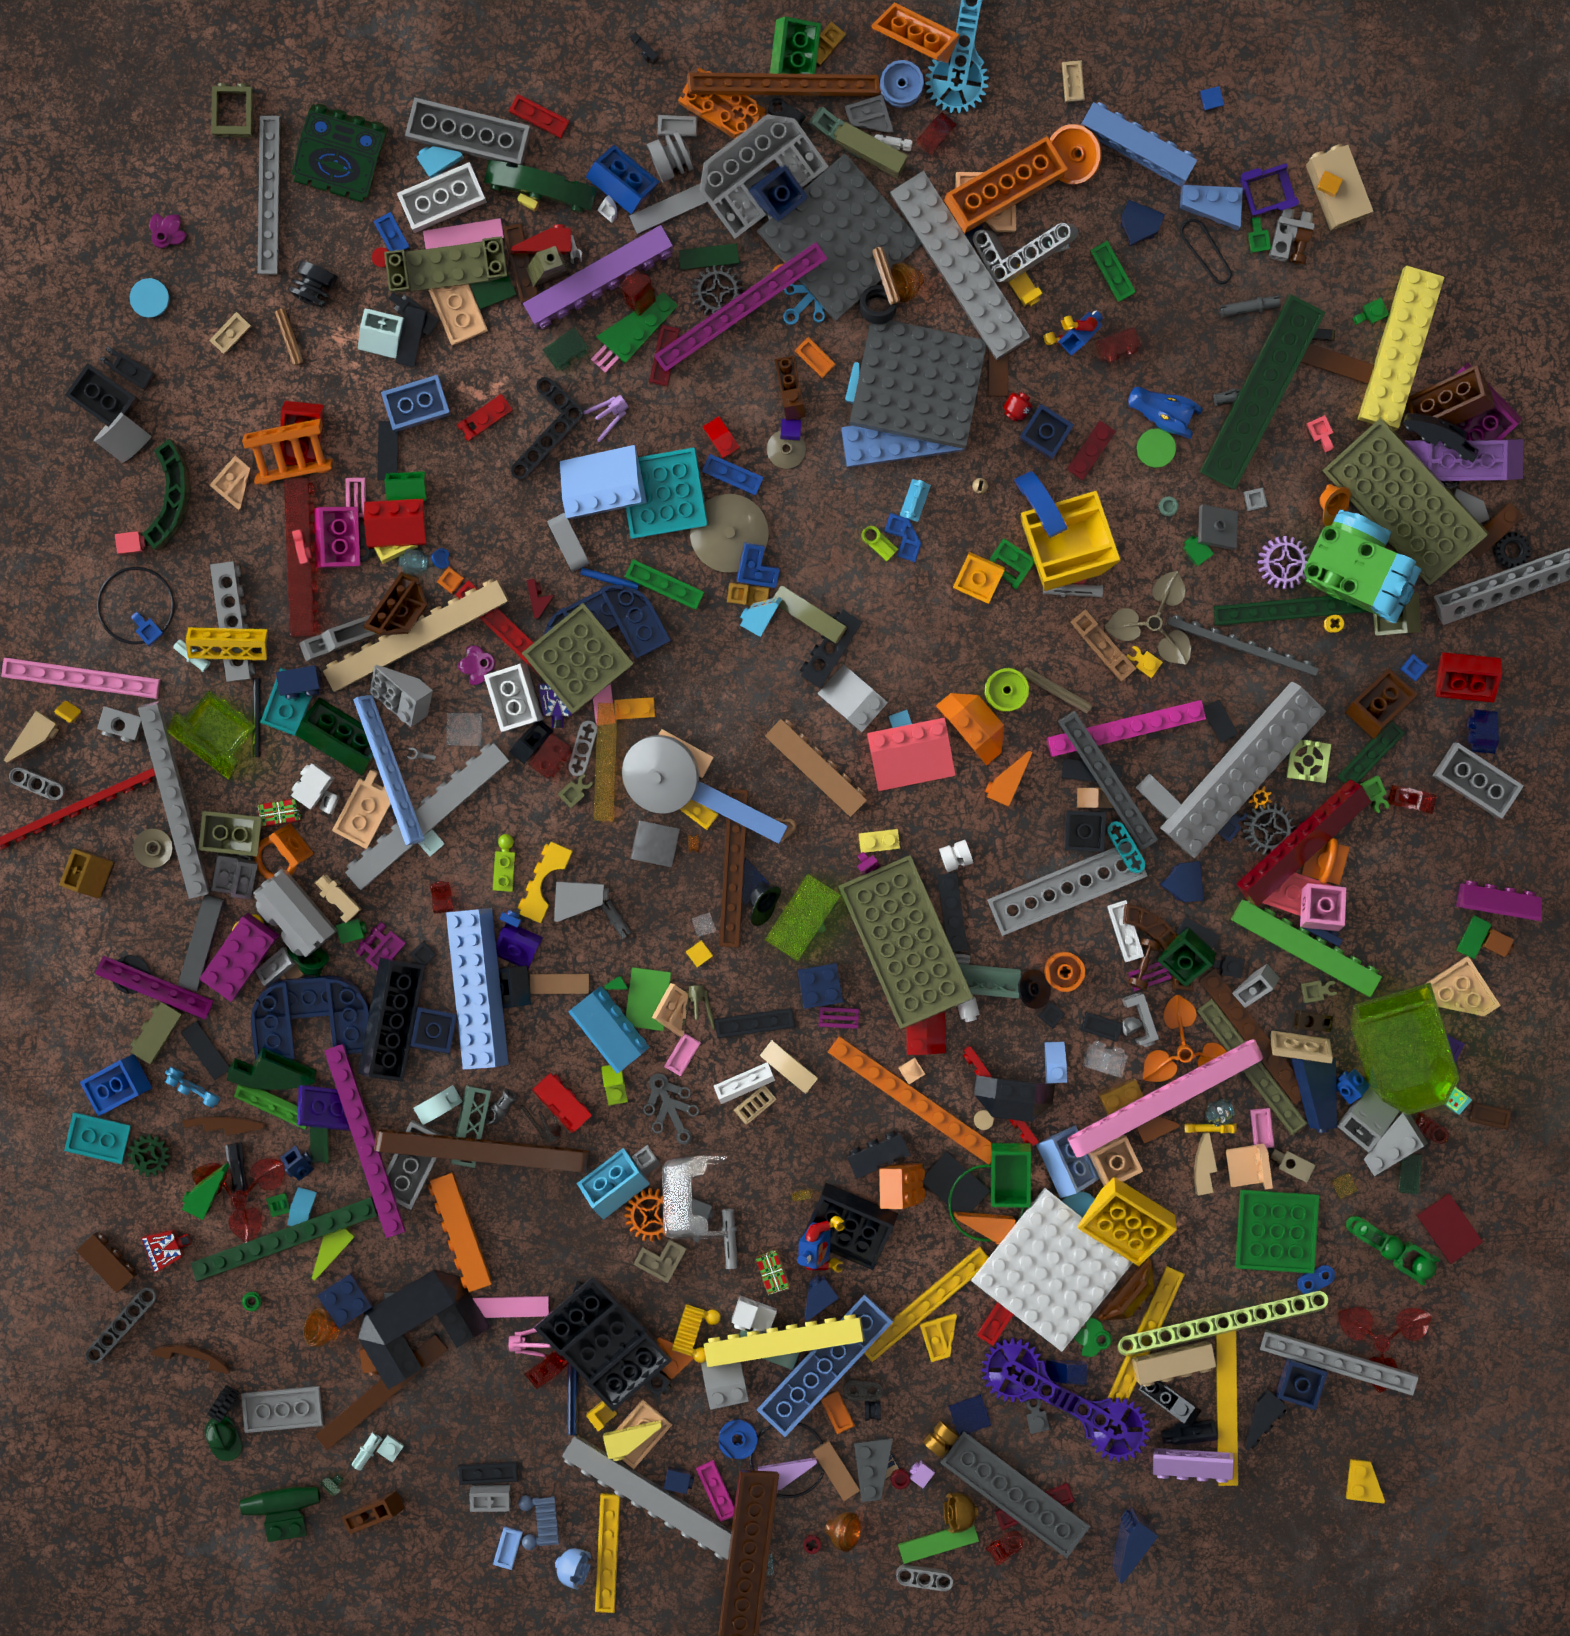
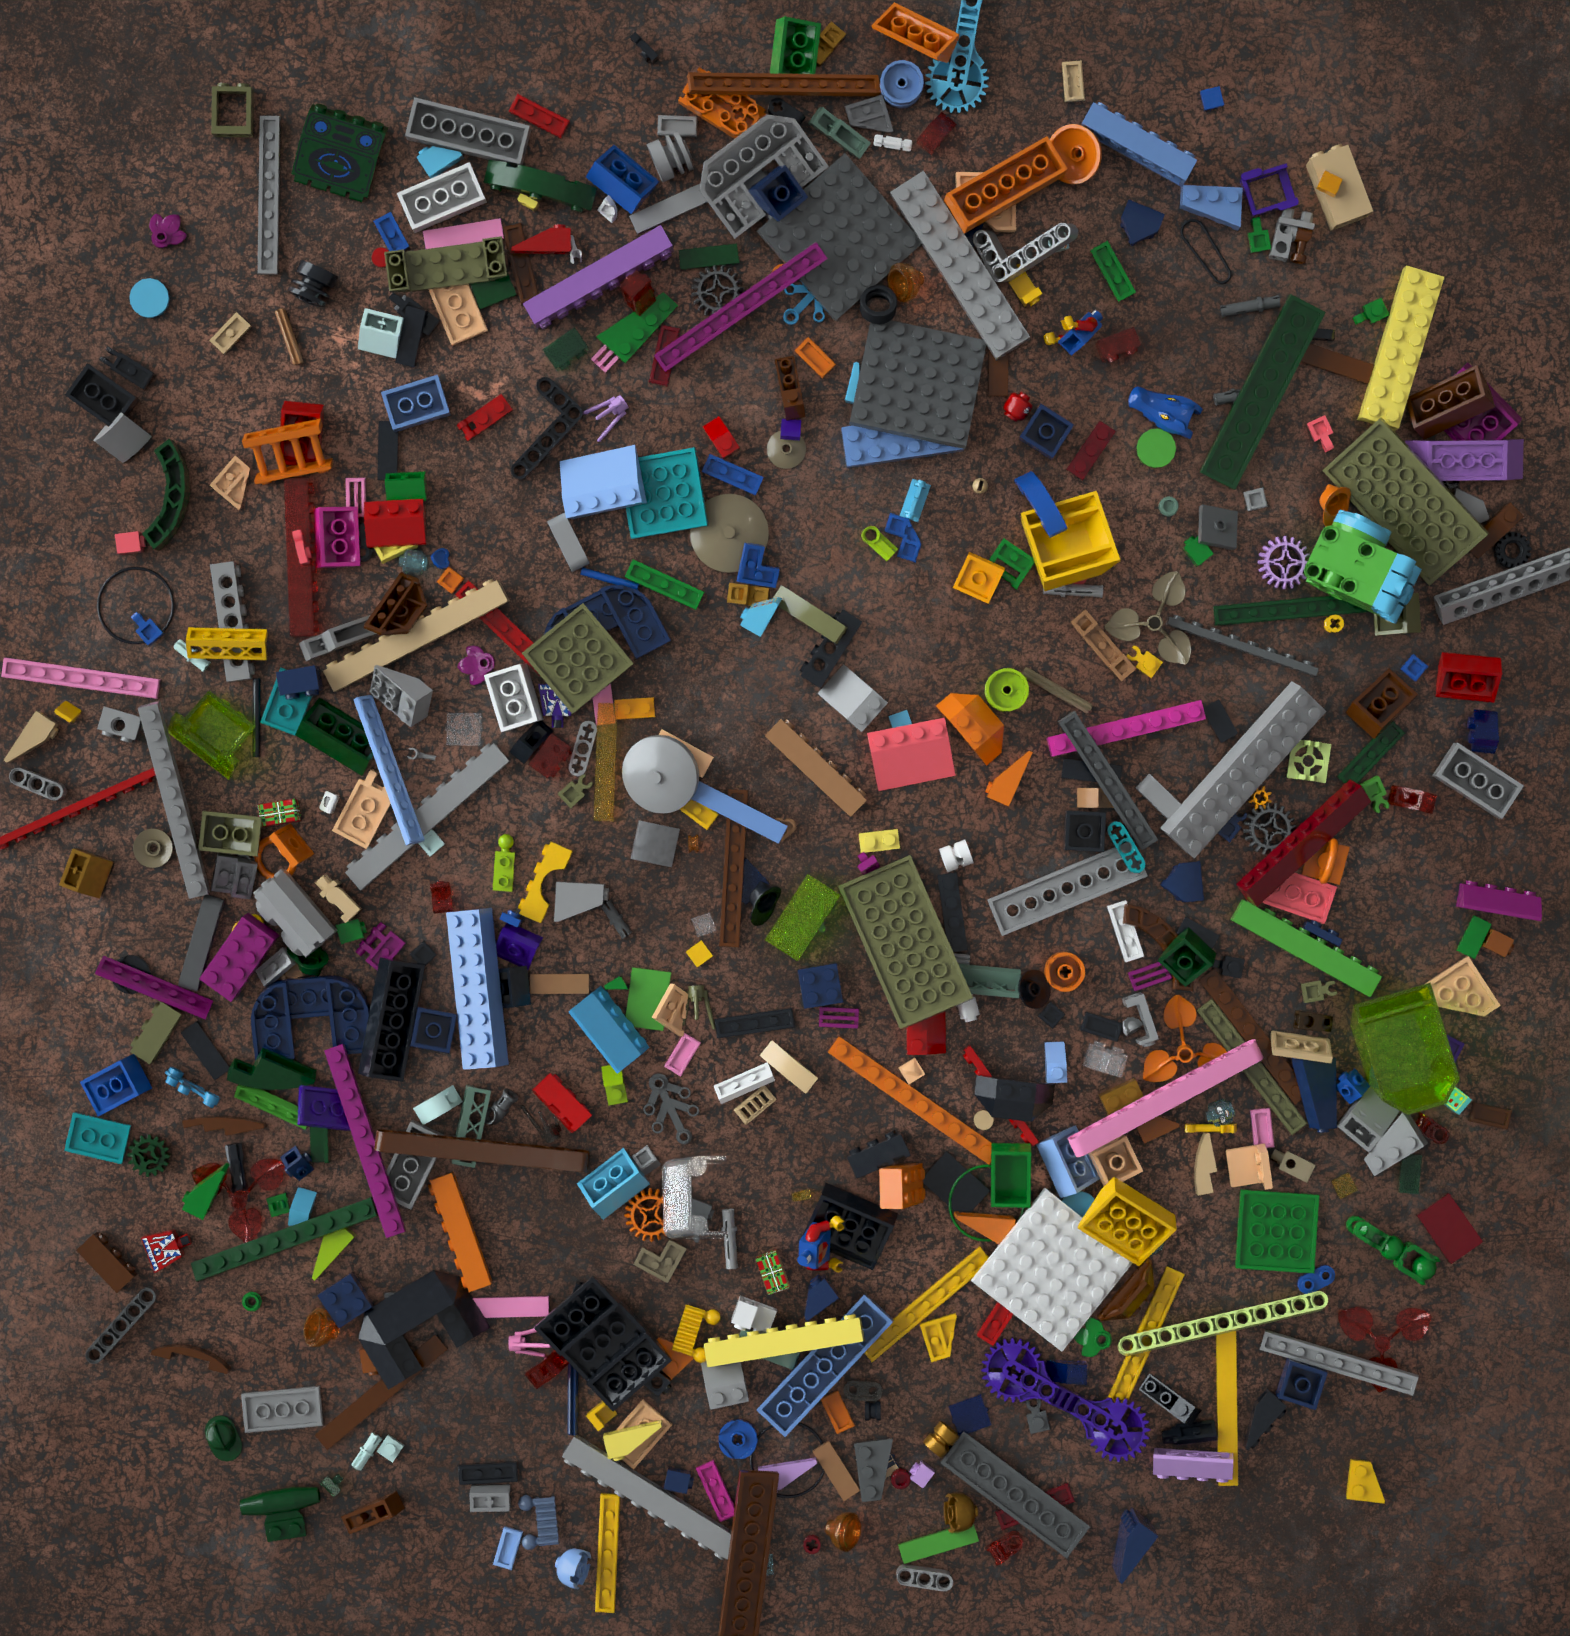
(223, 1403): black tyre -> none
(312, 785): white brick -> none
(540, 604): dark red slope -> none
(547, 266): olive slope -> none
(871, 149): olive slope -> none
(886, 275): medium nougat axle -> none
(1149, 945): reddish brown wheel -> none
(1173, 1363): tan brick -> none
(1256, 985): light grey slope -> none
(1323, 907): bright pink brick -> none
(1436, 429): black slope -> none

